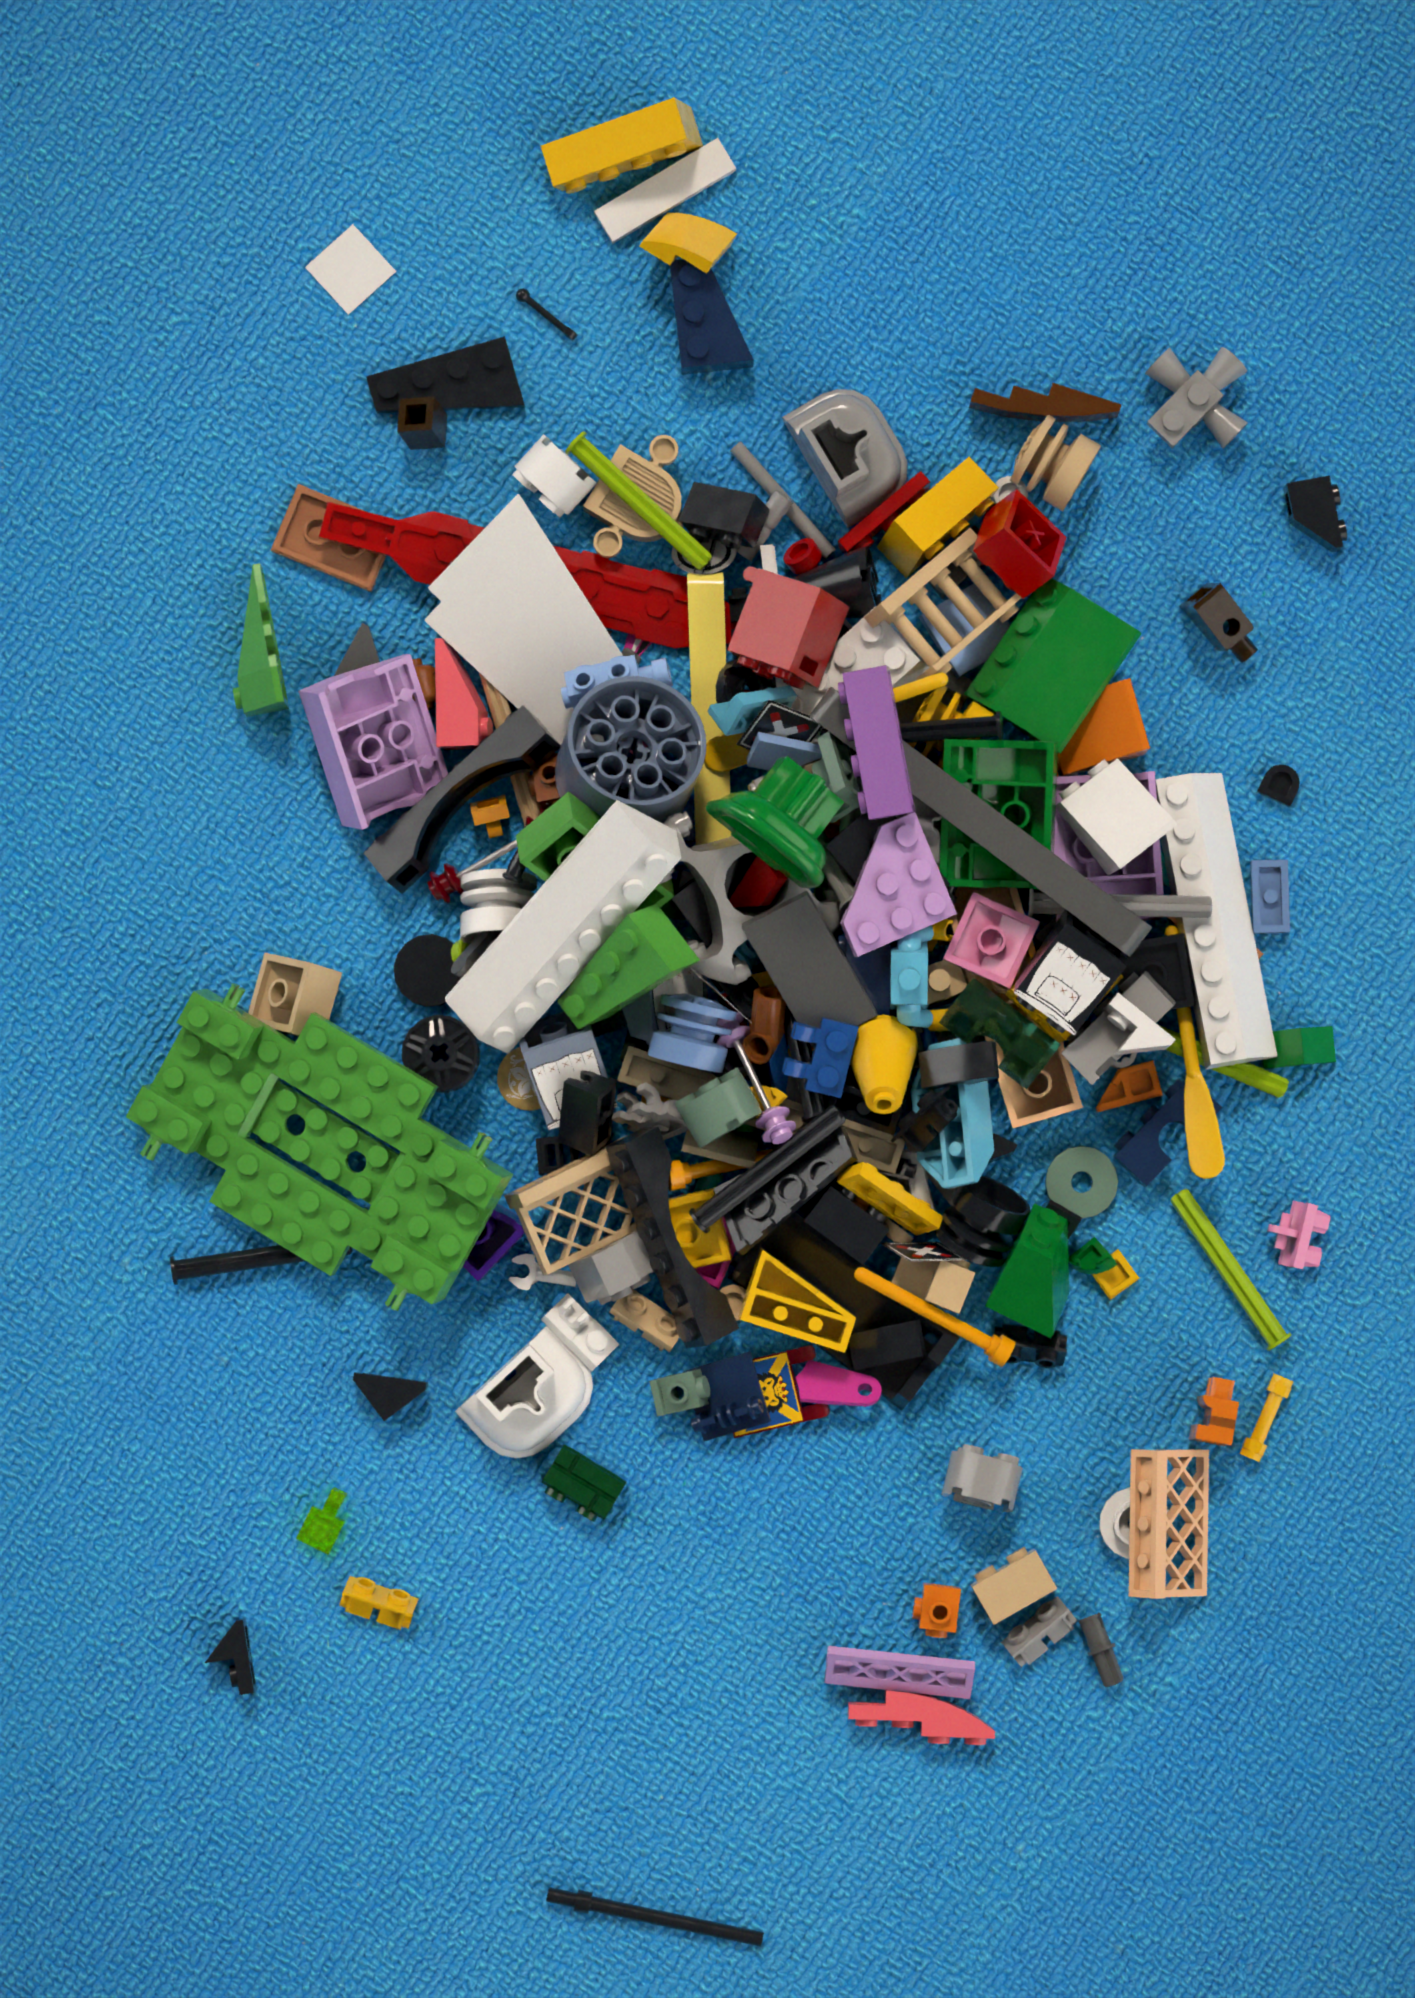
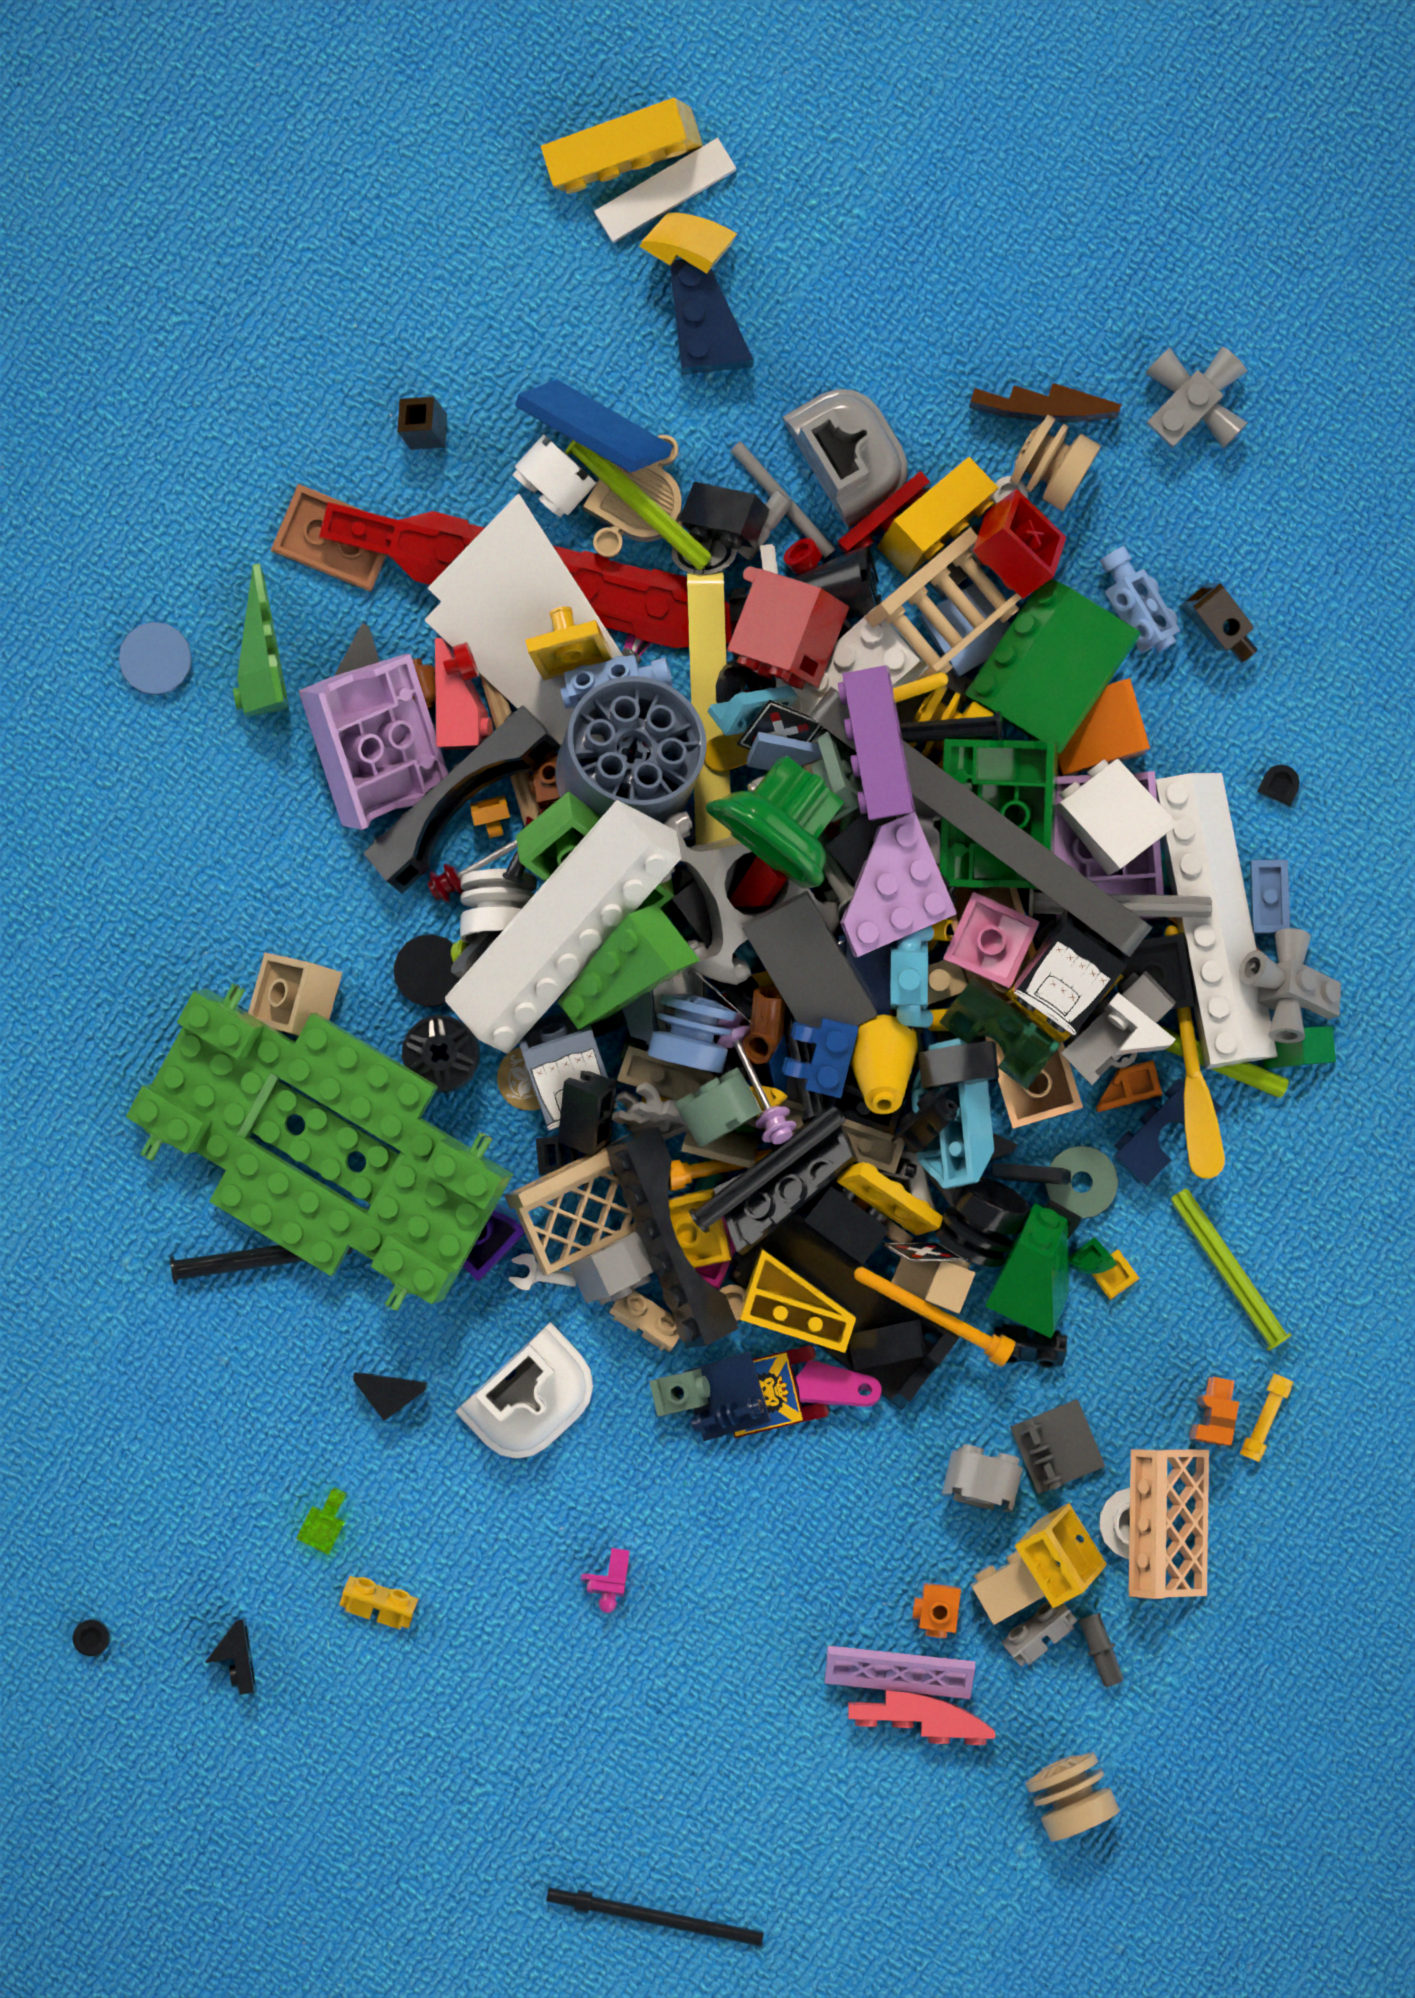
(91, 1637): none -> black tile
(155, 658): none -> medium blue tile
(350, 269): white sticker -> none
(461, 379): black wing -> none
(463, 662): none -> red tile
(523, 295): black hinge -> none
(568, 645): none -> yellow tile
(580, 1332): white plate -> none
(583, 1482): dark green brick -> none
(593, 426): none -> blue tile
(610, 1585): none -> dark pink piece
(1029, 1173): none -> black tile
(1054, 1540): none -> yellow window
(1057, 1446): none -> dark grey hinge
(1072, 1796): none -> tan wheel
(1137, 606): none -> light blue brick
(1290, 985): none -> light grey brick
(1295, 1234): bright pink hips -> none
(1313, 511): black slope -> none

